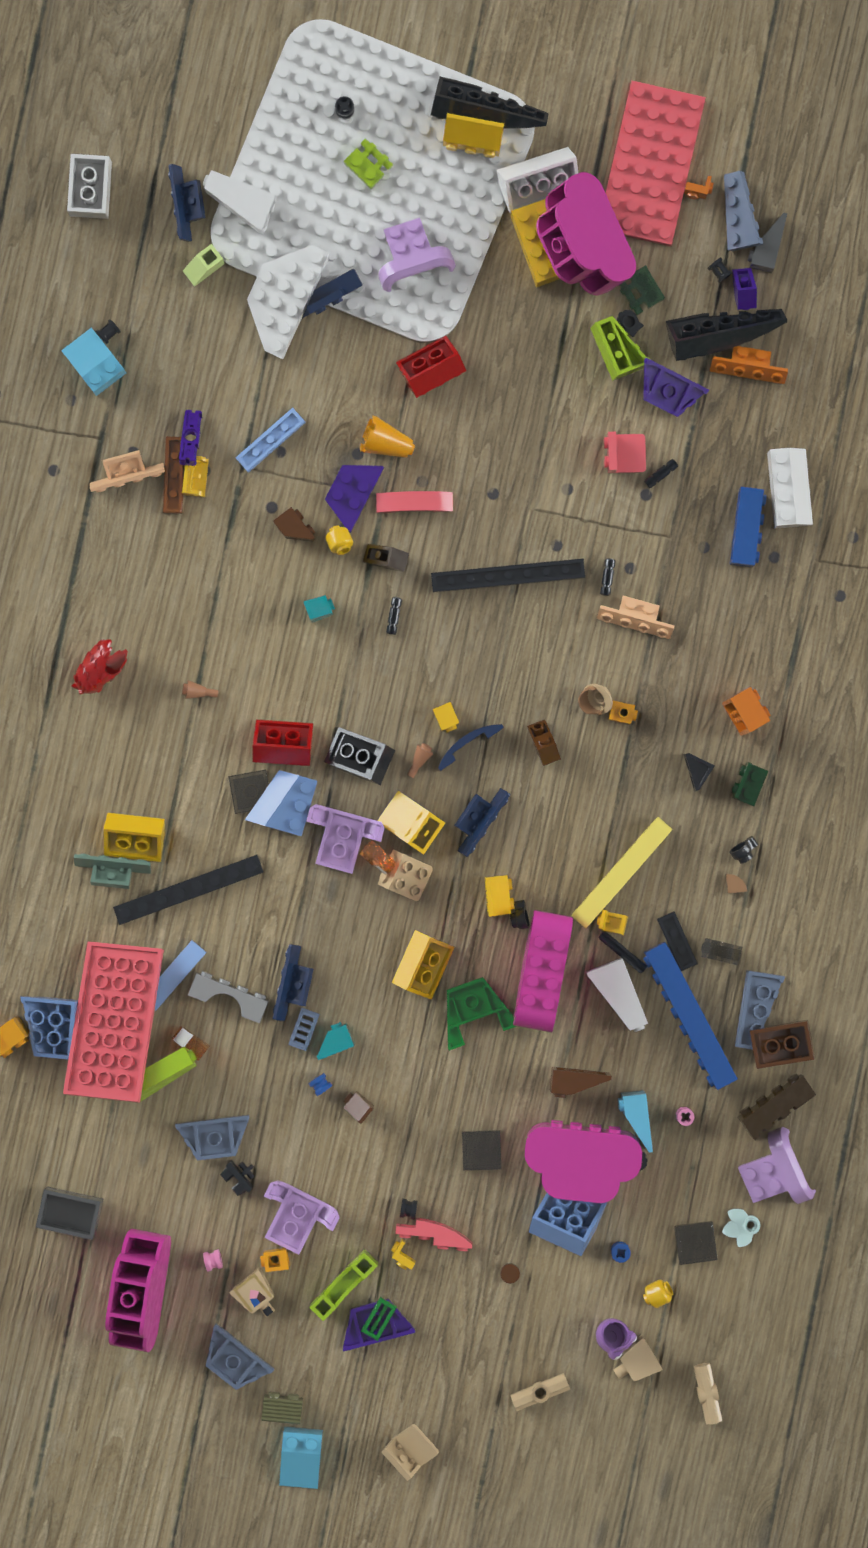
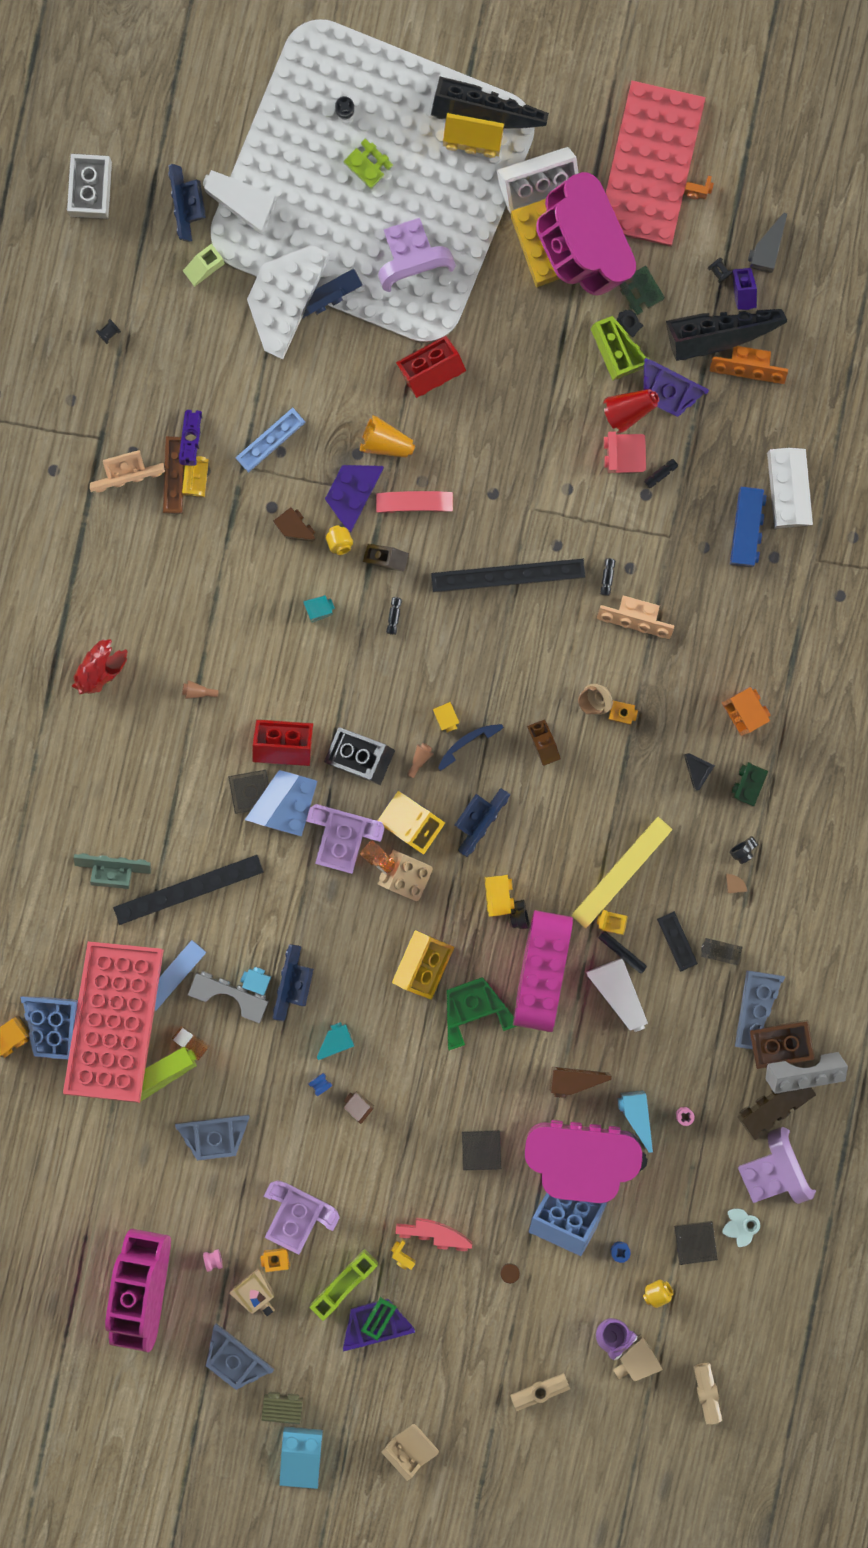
(69, 1213): dark grey piece -> none
(94, 361): medium azure slope -> none
(134, 837): yellow slope -> none
(232, 1170): black hips -> none
(256, 980): none -> medium azure brick
(299, 1045): sand blue slope -> none
(408, 1208): black wheel -> none
(629, 408): none -> red cone
(690, 1015): blue brick -> none
(740, 220): sand blue wing -> none
(786, 1077): none -> light grey arch

